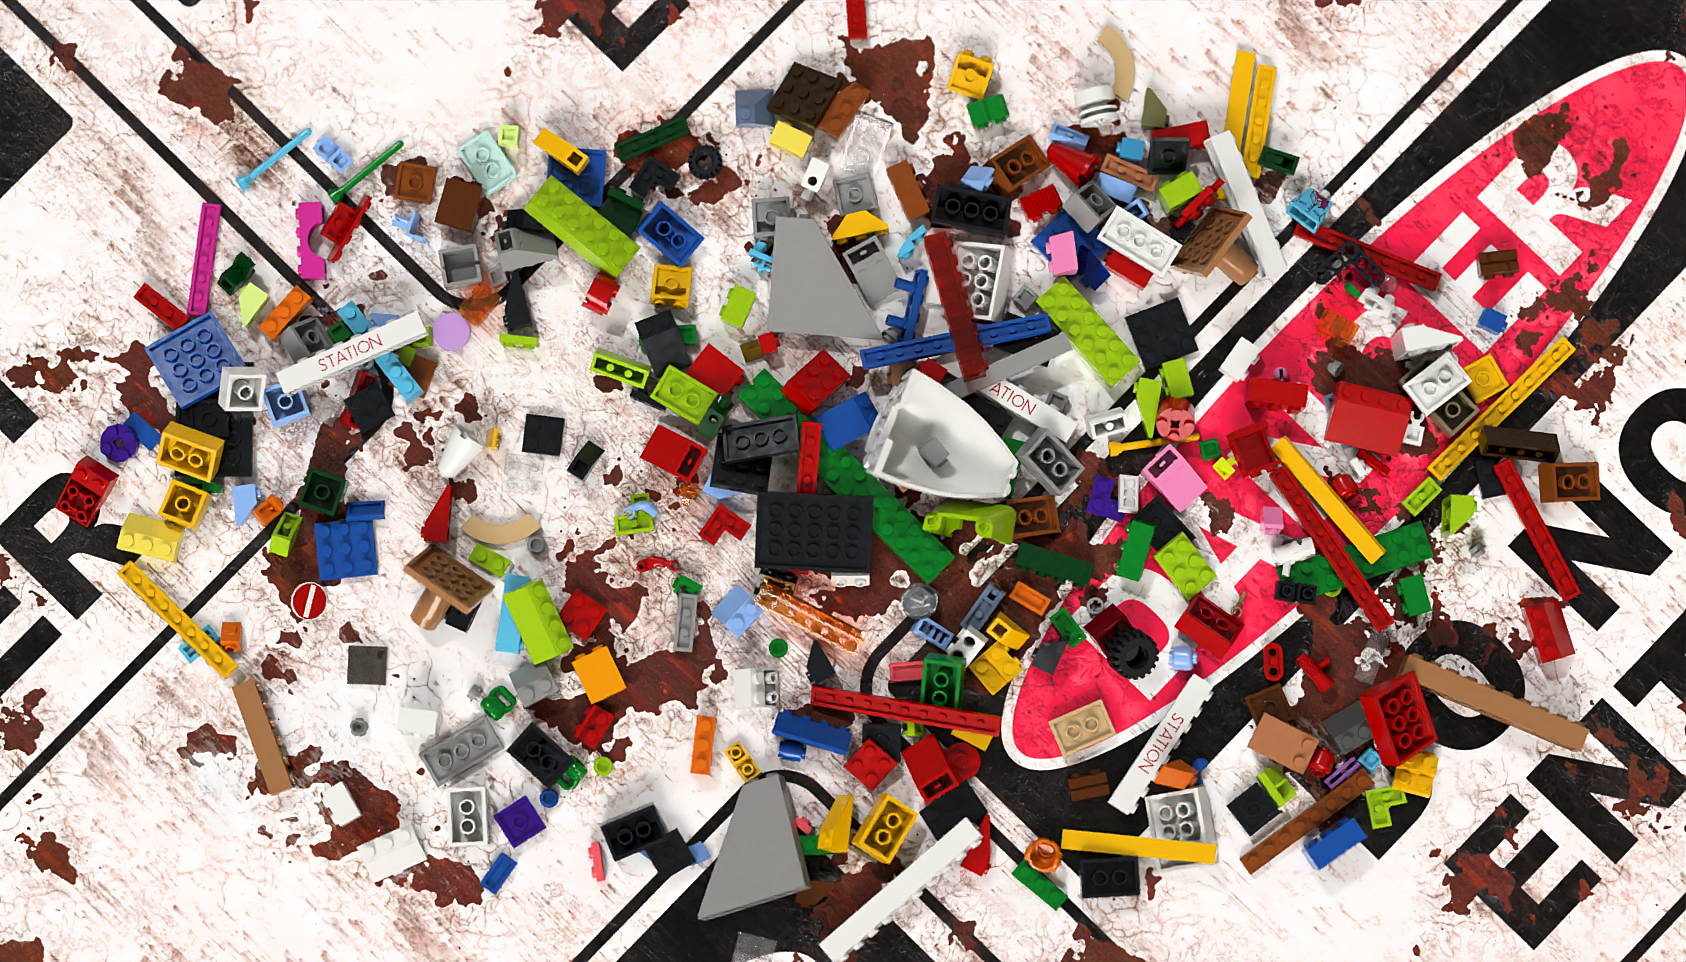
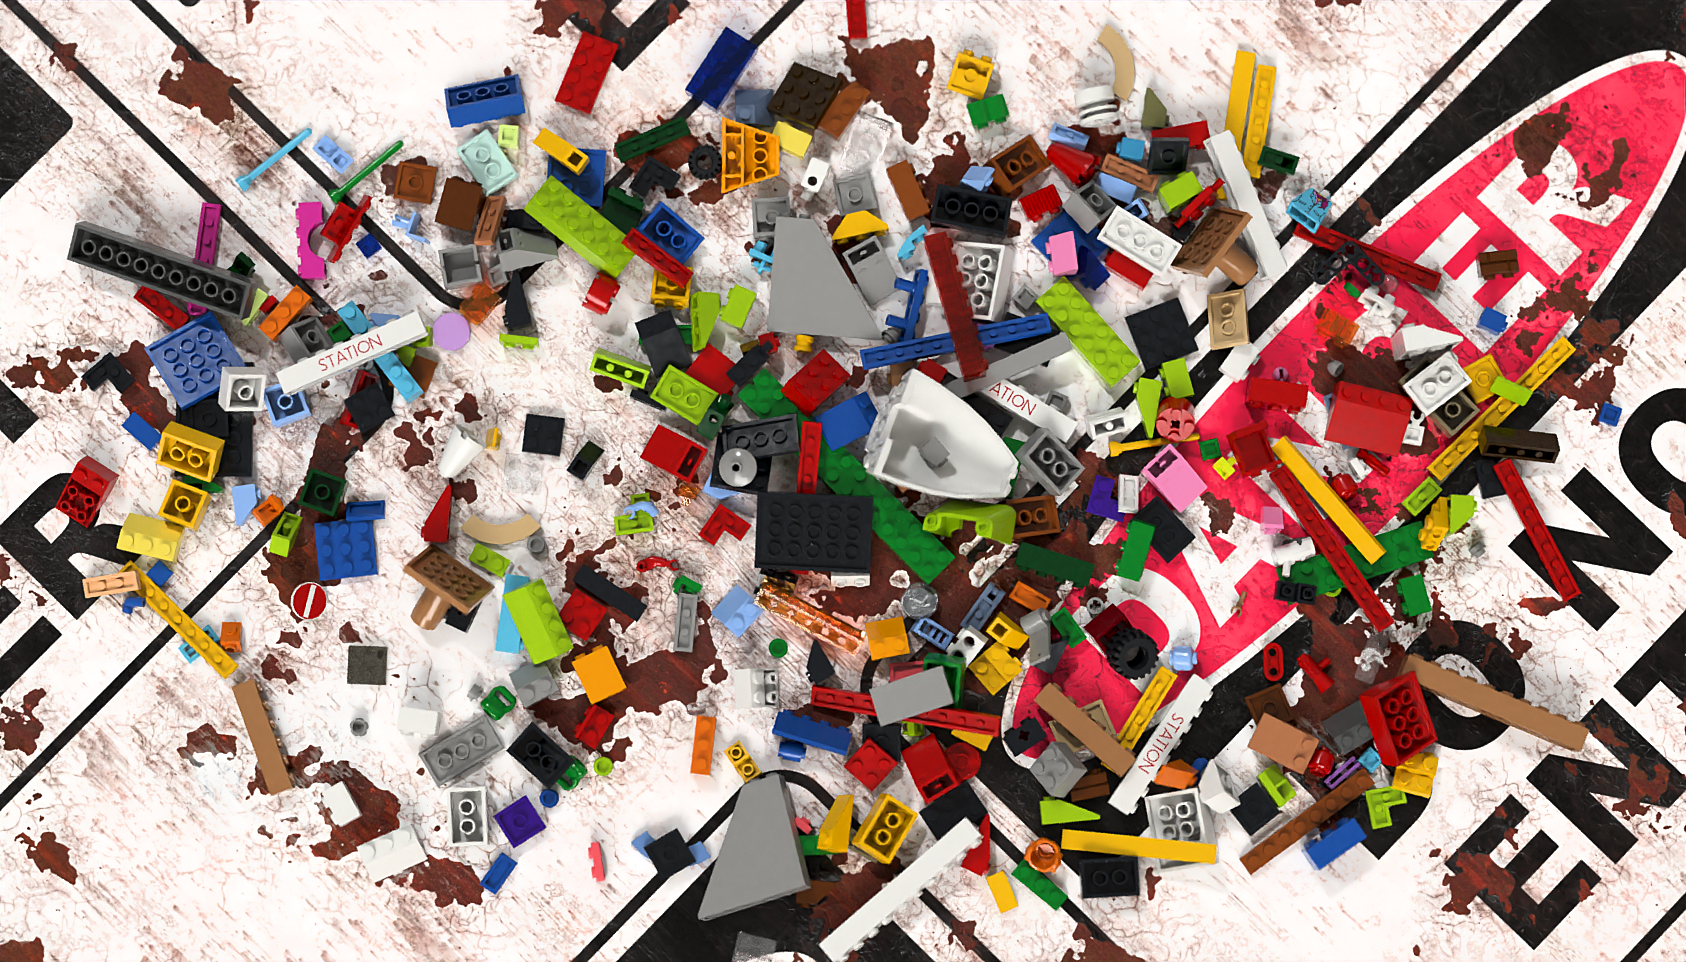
(108, 369): none -> black plate
(109, 446): dark purple plate -> none
(111, 584): none -> light nougat plate
(131, 602): none -> blue arm
(160, 573): none -> blue tile
(162, 270): none -> dark grey brick
(269, 305): none -> red tile
(369, 246): none -> clear blue tile
(484, 101): none -> blue slope
(490, 220): none -> nougat plate
(586, 73): none -> red plate
(610, 593): none -> black tile
(633, 831): black slope -> none
(657, 258): none -> red tile
(696, 708): none -> clear tile
(704, 313): none -> lime slope
(721, 70): none -> clear blue brick
(746, 463): none -> light grey dish
(747, 155): none -> light orange wedge
(749, 364): none -> black hinge
(803, 344): none -> yellow wheel
(887, 638): none -> light orange slope
(911, 696): none -> light grey tile
(1002, 891): none -> yellow slope
(1035, 735): none -> black brick
(1038, 628): none -> light grey door
(1058, 769): none -> light grey brick
(1059, 811): none -> lime slope
(1084, 729): none -> medium nougat brick
(1145, 708): none -> yellow plate
(1184, 566): lime plate -> none
(1209, 625): red slope -> none
(1218, 788): none -> white slope
(1228, 319): none -> tan plate
(1435, 525): none -> yellow plate
(1510, 390): none -> lime slope
(1548, 631): red slope -> none
(1569, 482): dark orange slope -> none
(1609, 414): none -> blue tile

